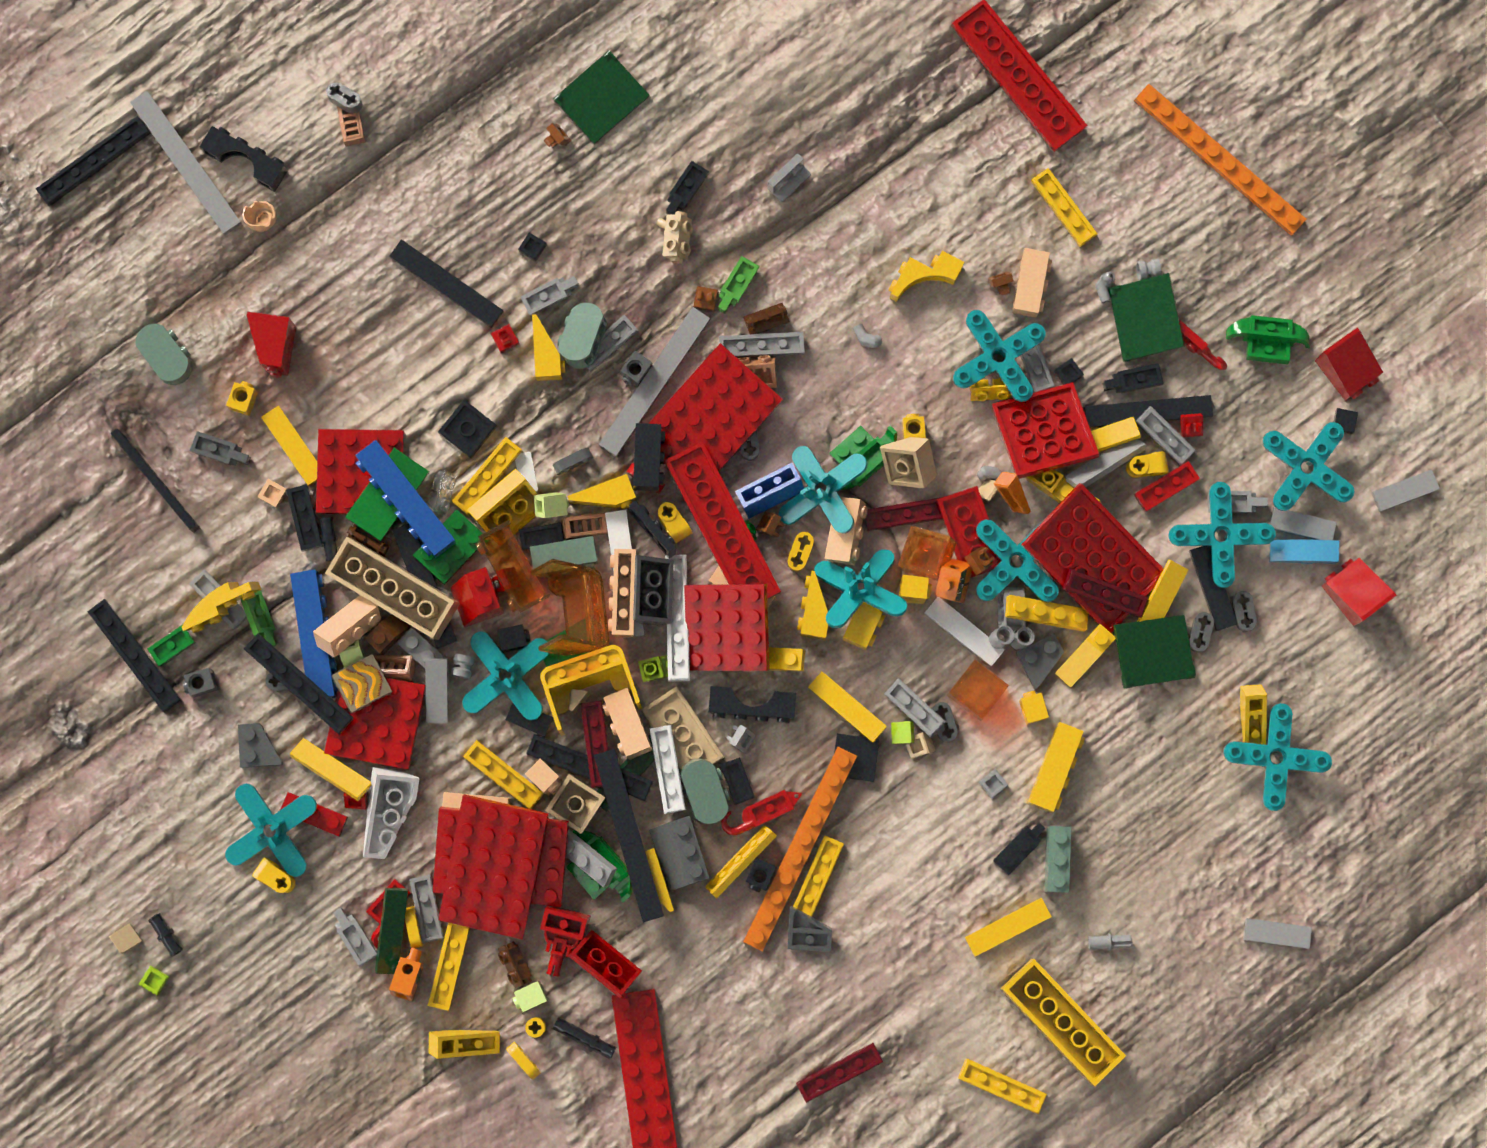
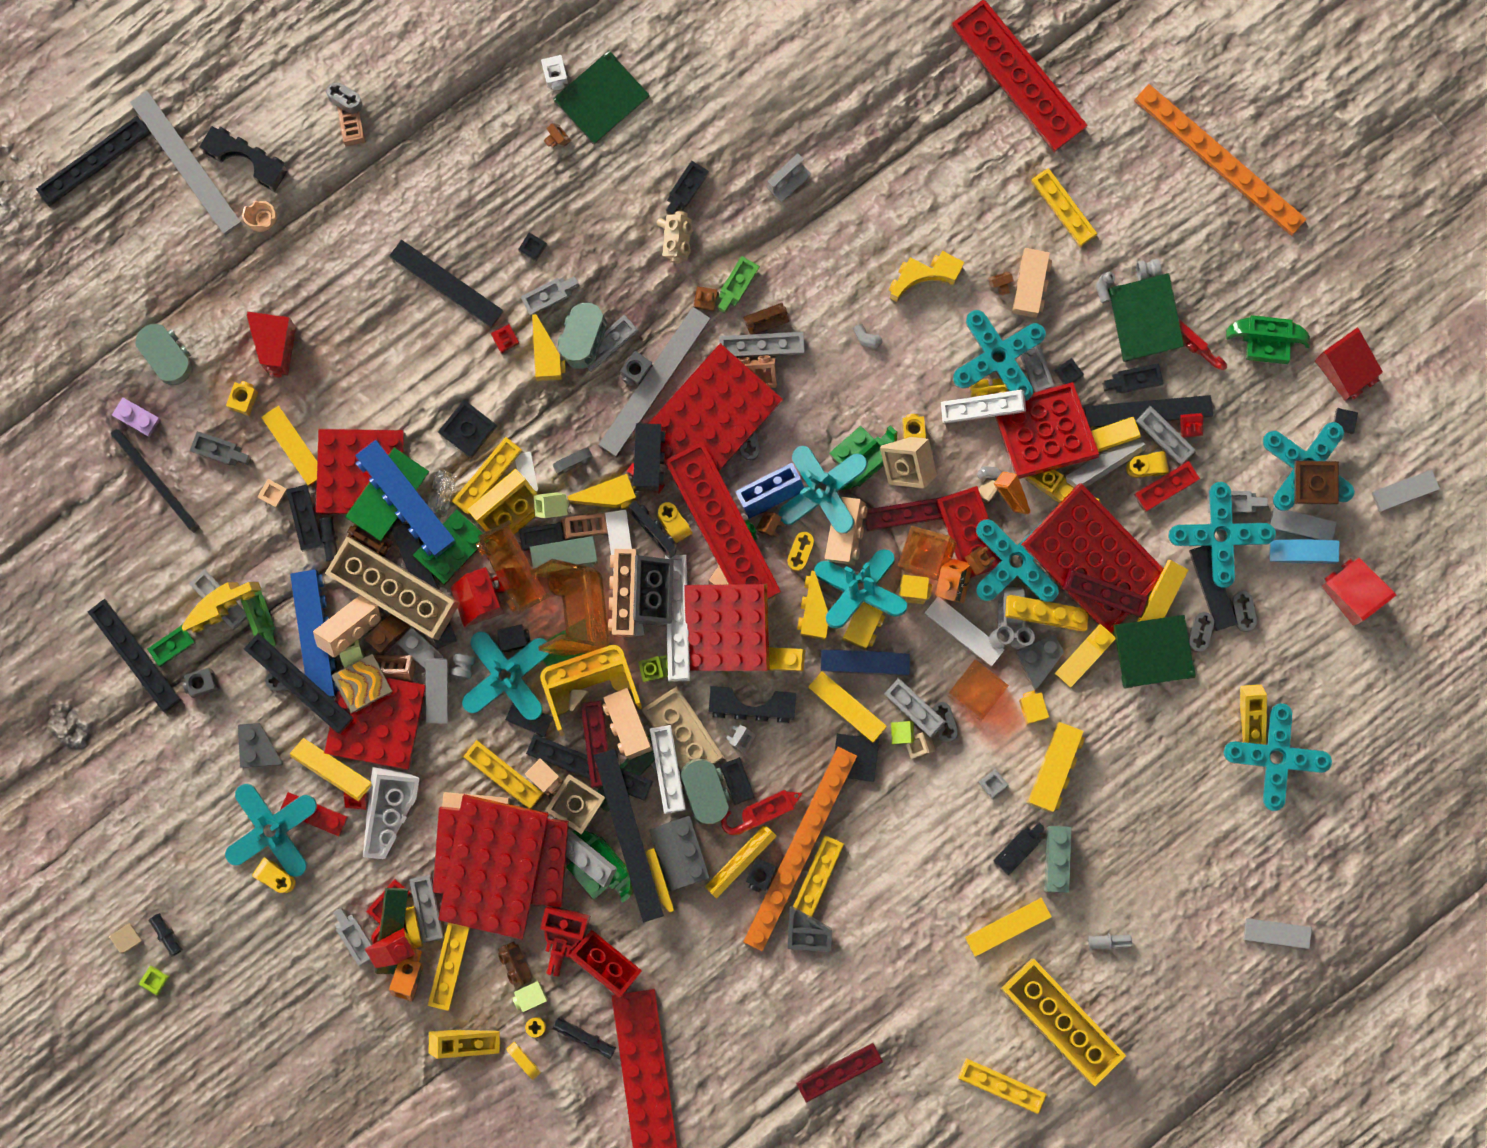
(136, 417): none -> lavender plate
(391, 949): none -> red slope
(552, 66): none -> white brick
(865, 662): none -> dark blue slope
(983, 406): none -> white tile
(1316, 482): none -> reddish brown plate

